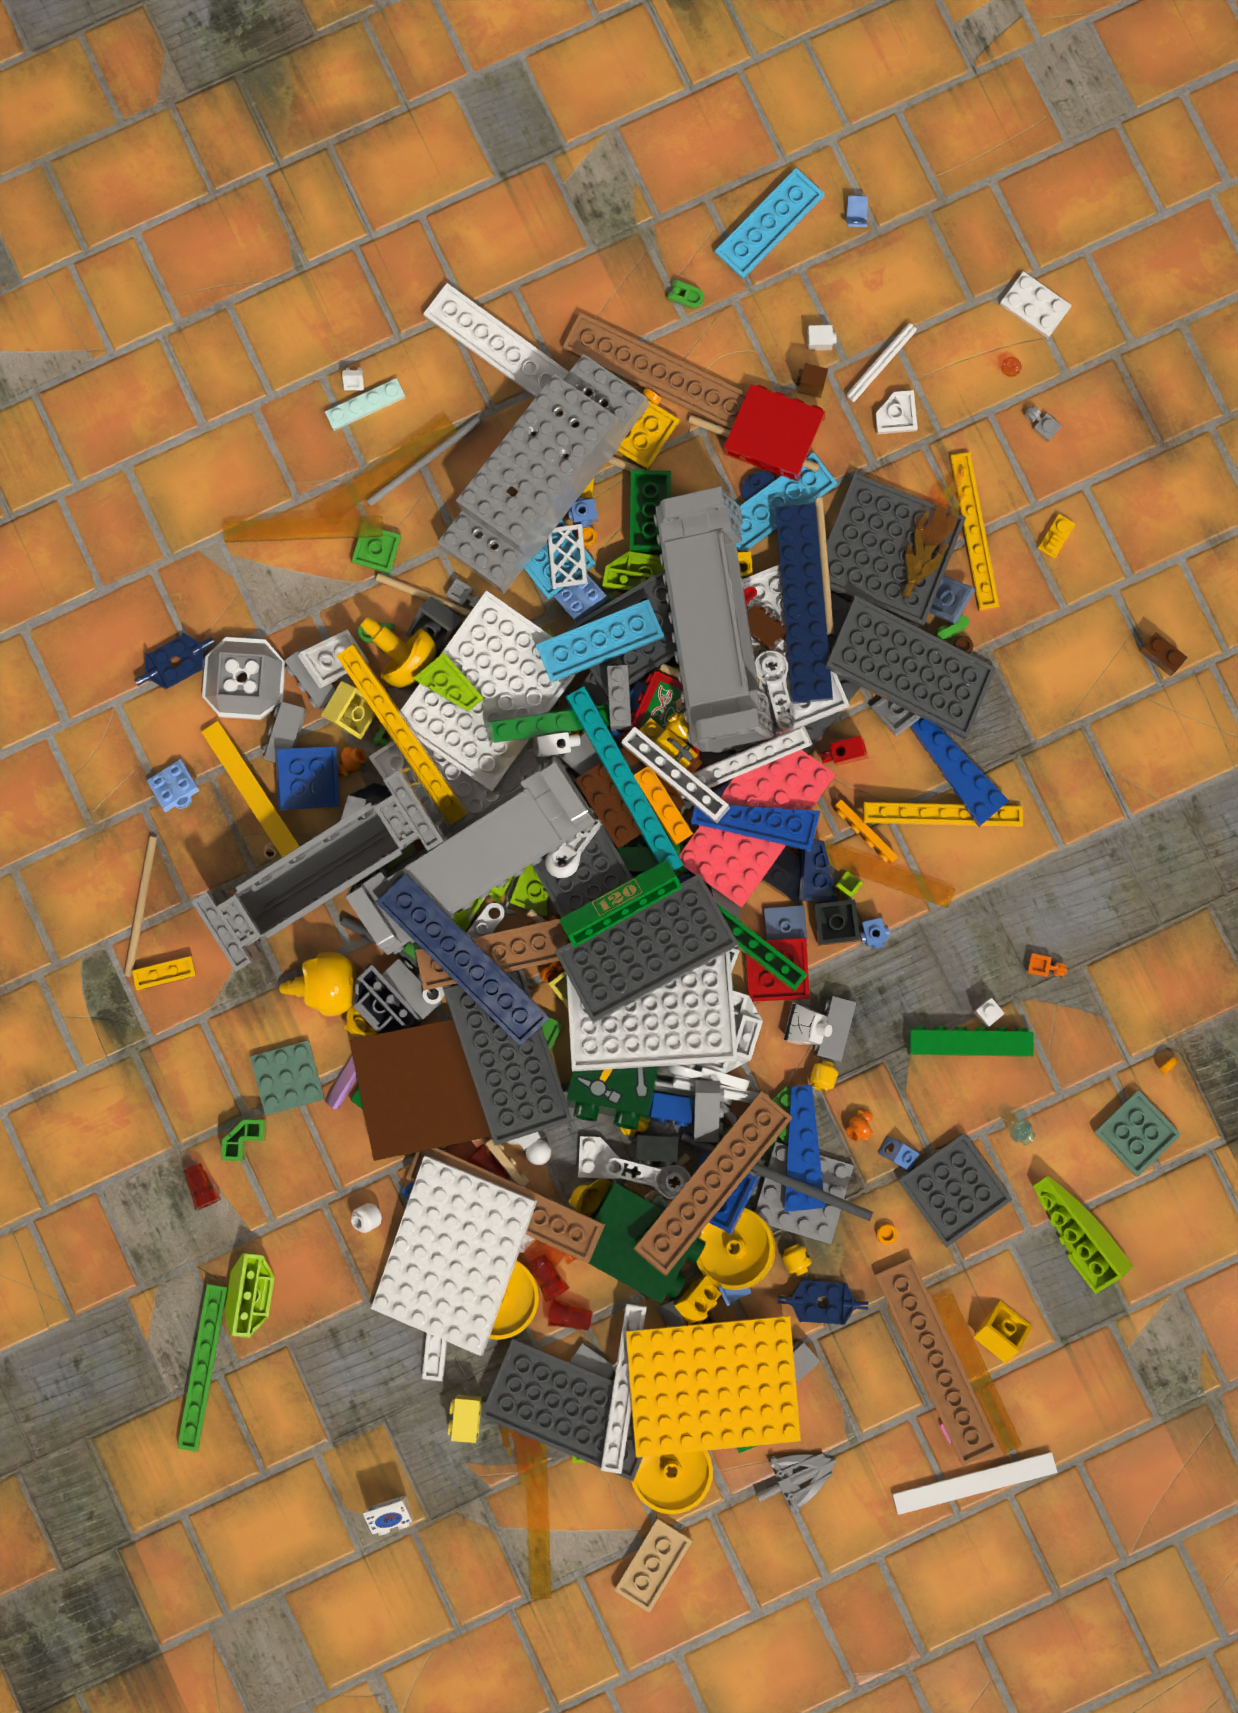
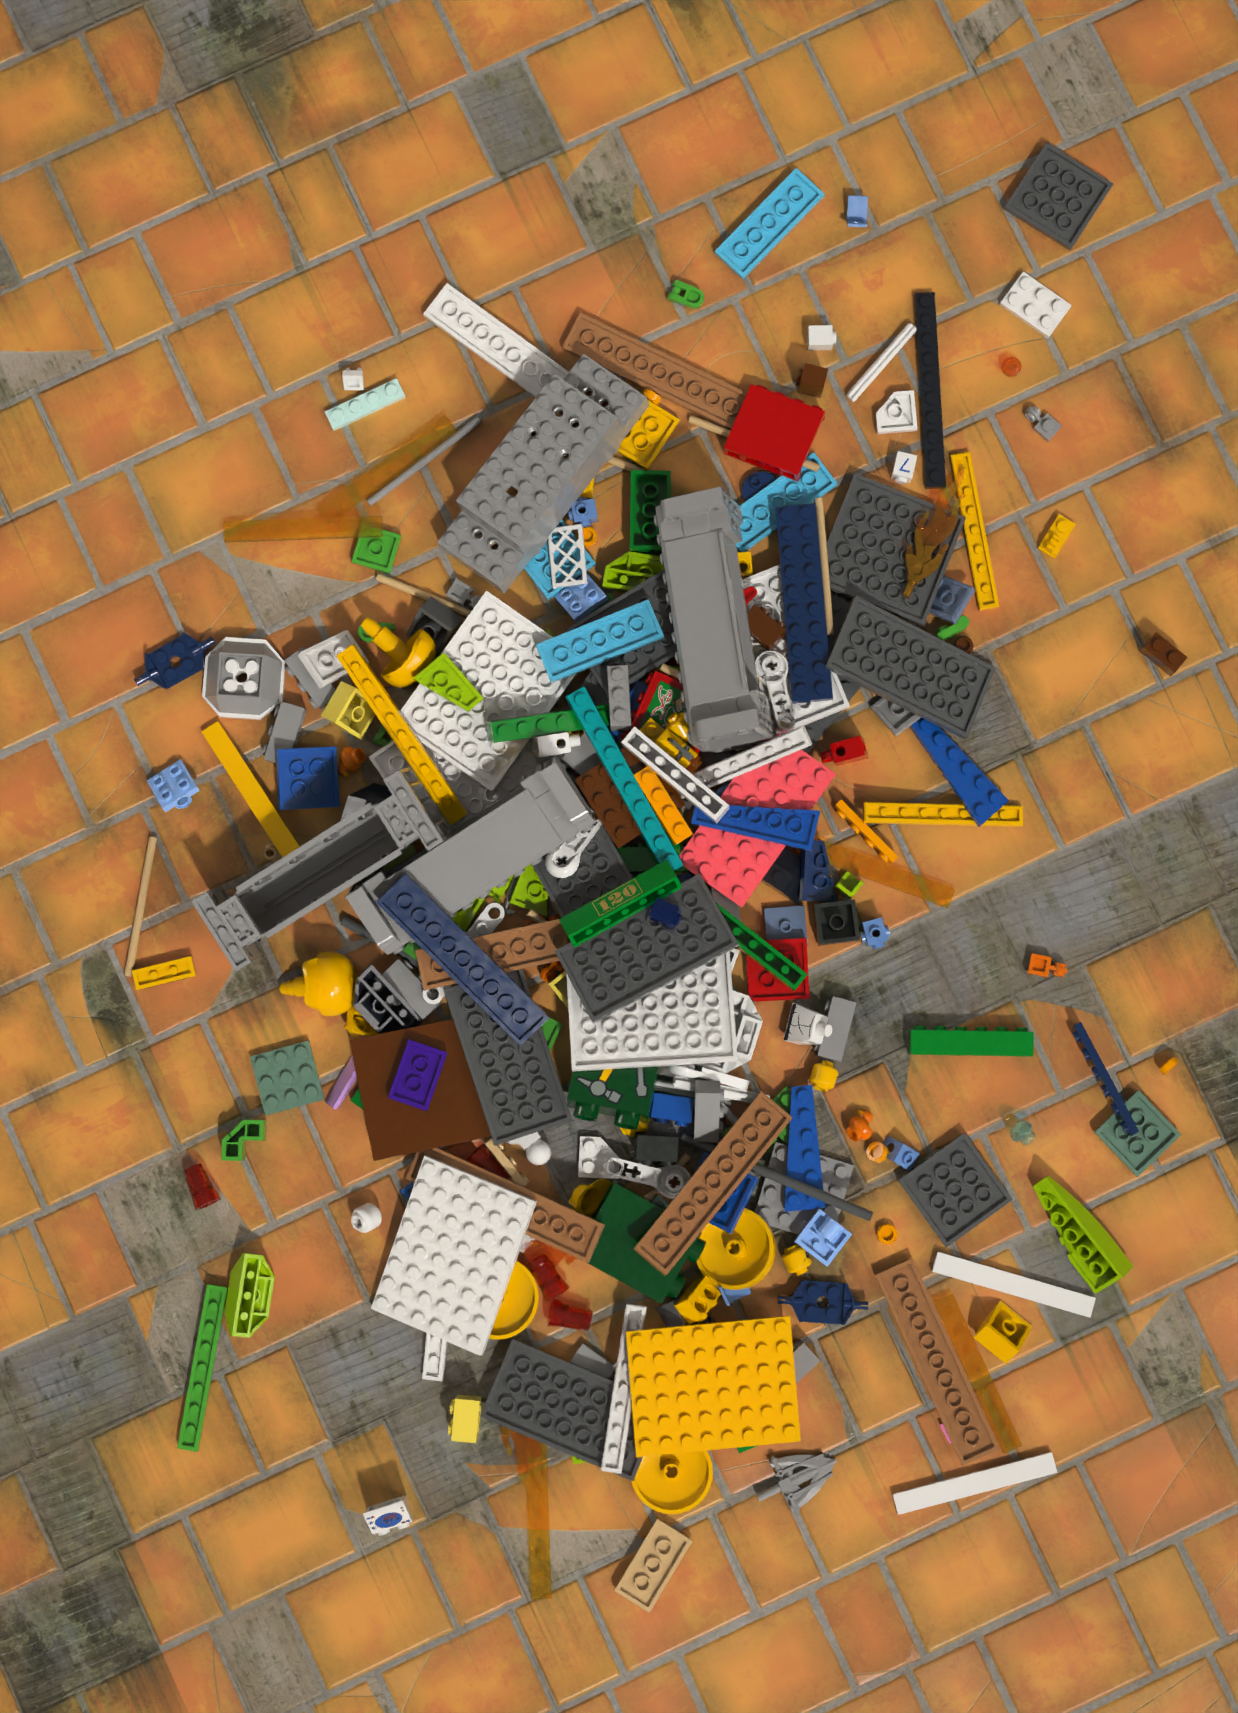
(417, 1075): none -> dark purple plate
(665, 914): none -> clear blue brick
(823, 1237): none -> light blue plate
(876, 1152): none -> light orange tile
(903, 467): none -> white brick
(930, 390): none -> black plate
(988, 1012): white brick -> none
(1013, 1284): none -> white tile
(1058, 196): none -> dark grey plate
(1108, 1087): none -> dark blue plate

